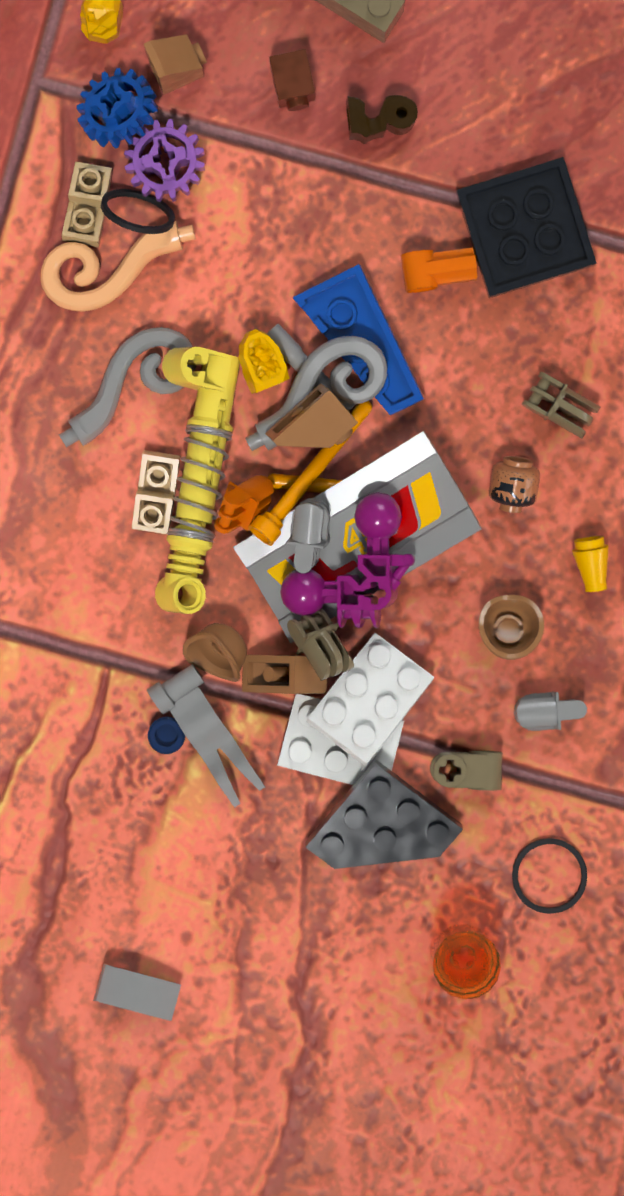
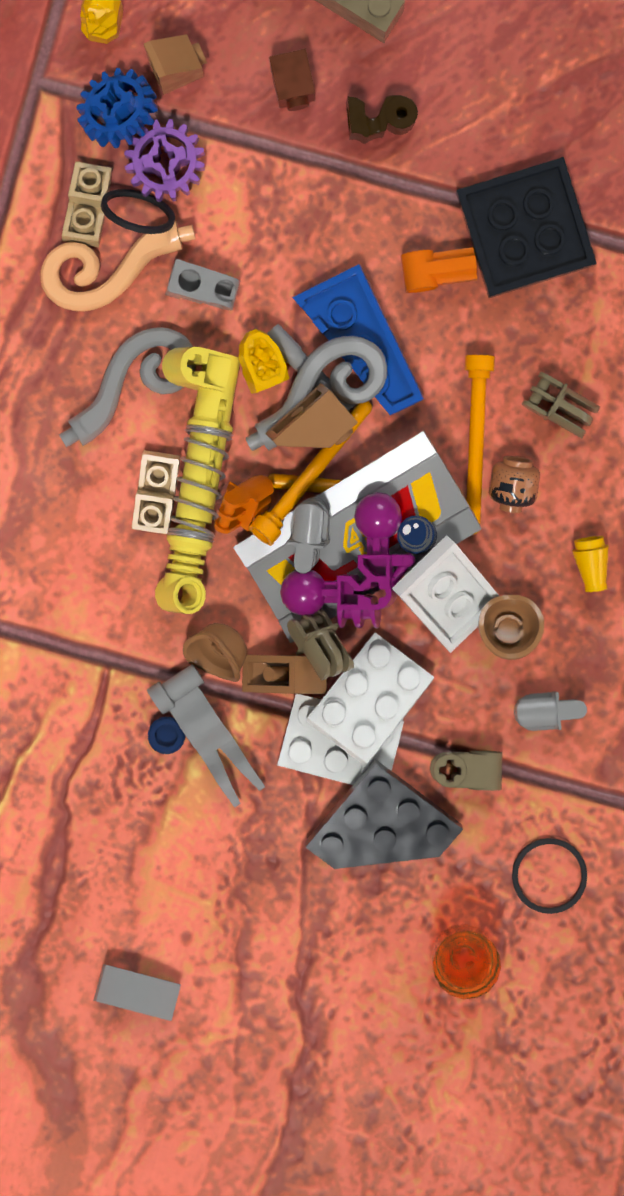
(202, 285): none -> light grey leg
(417, 535): none -> dark blue tile
(446, 593): none -> white plate
(478, 370): none -> light orange piece

